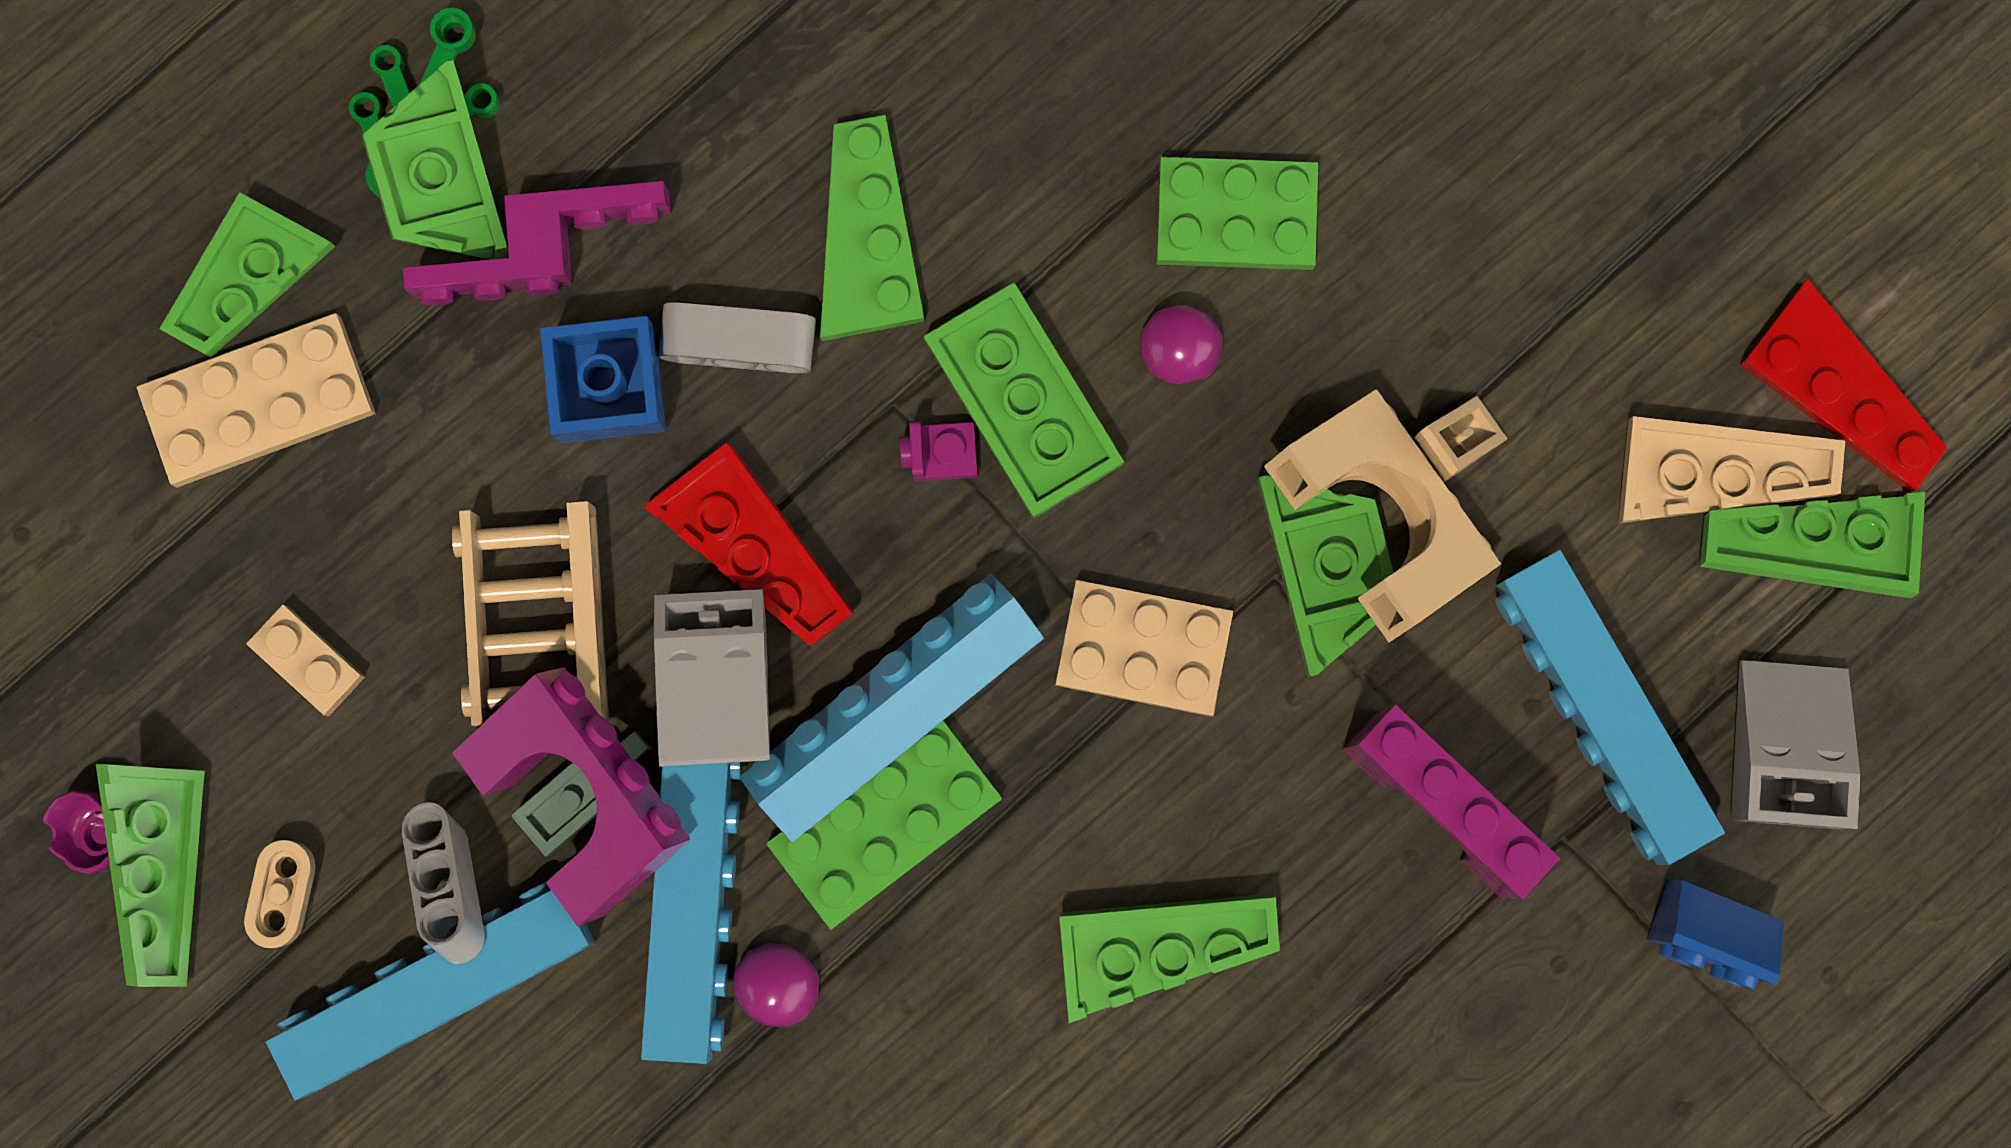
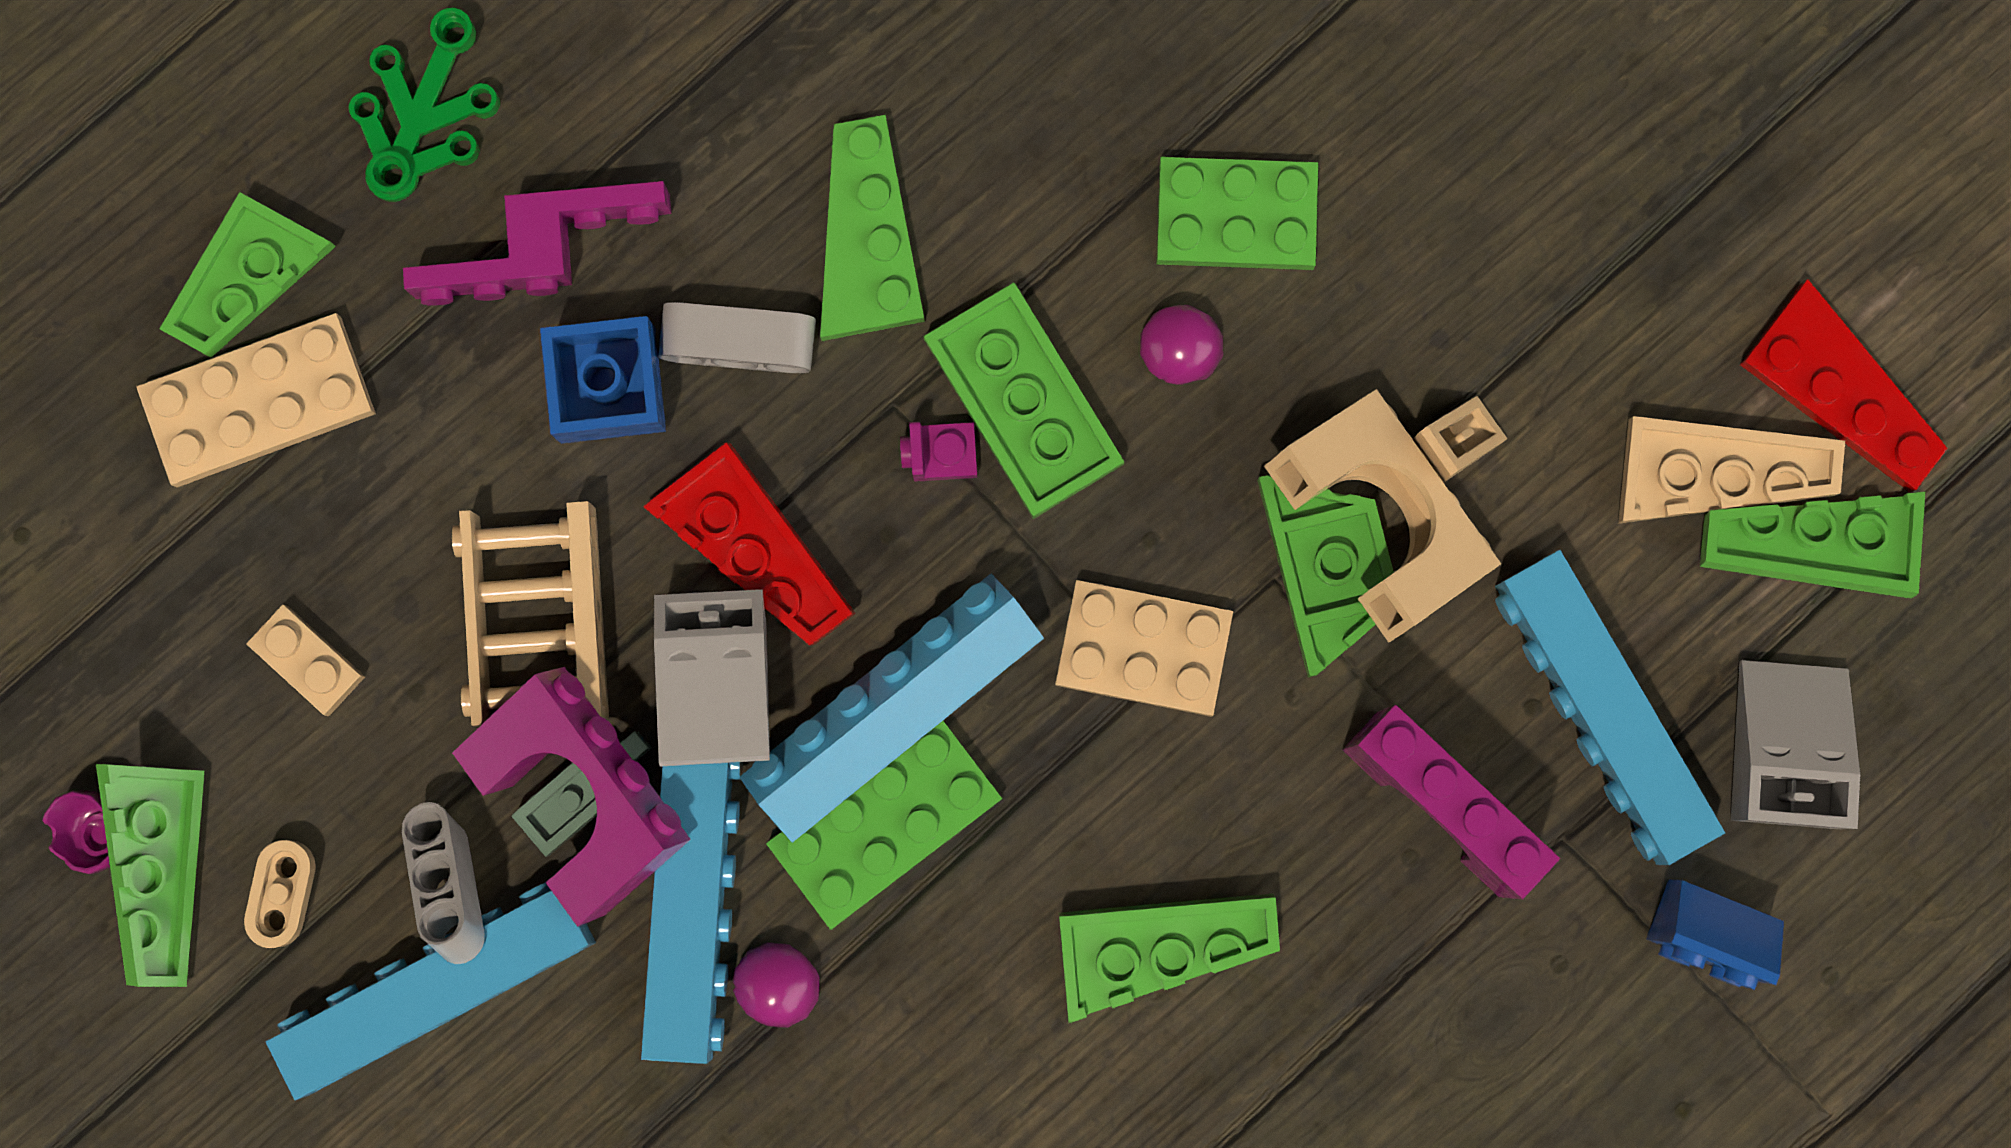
(434, 172): bright green wing -> none

